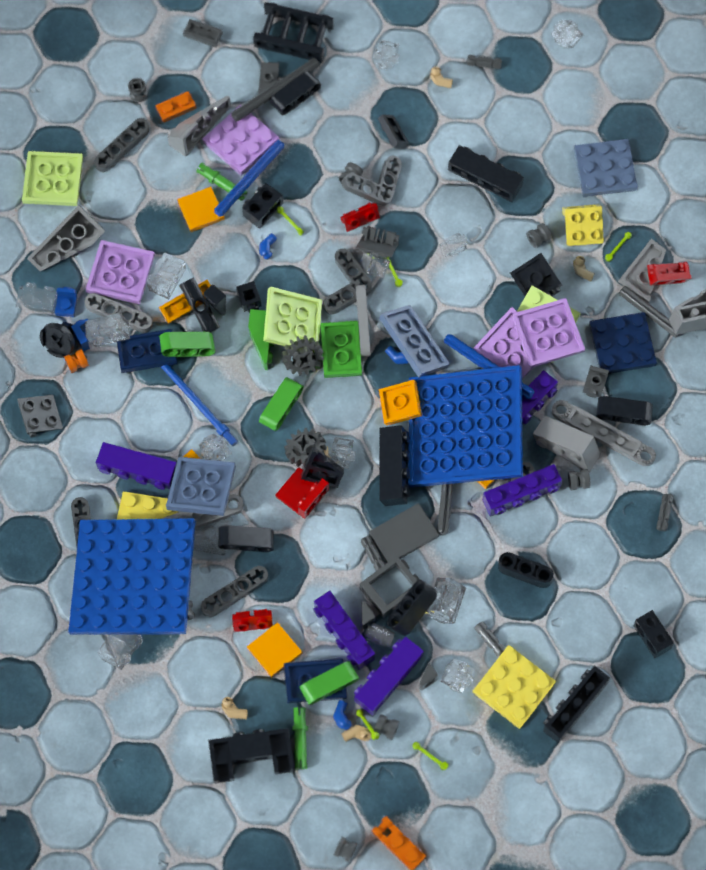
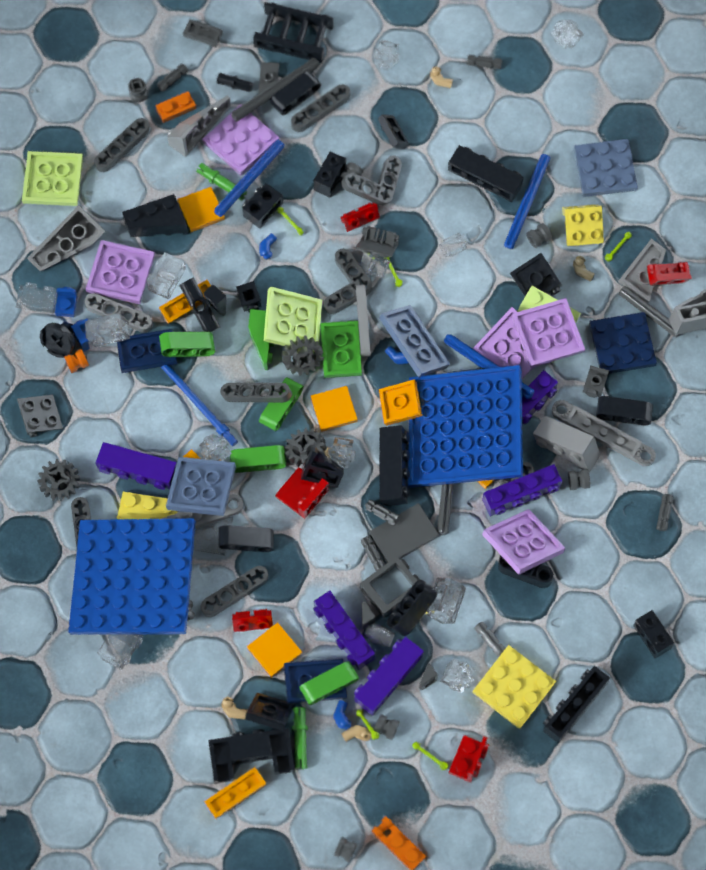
(62, 487): none -> dark grey gear
(155, 217): none -> black wedge
(172, 77): none -> dark grey axle
(234, 82): none -> black axle
(235, 793): none -> light orange plate
(255, 395): none -> dark grey beam
(258, 458): none -> bright green beam
(269, 711): none -> black plate
(318, 105): none -> dark grey beam
(329, 174): none -> black brick
(334, 408): none -> light orange tile
(382, 512): none -> dark grey axle
(467, 758): none -> red bracket
(523, 541): none -> lavender plate
(527, 201): none -> blue axle

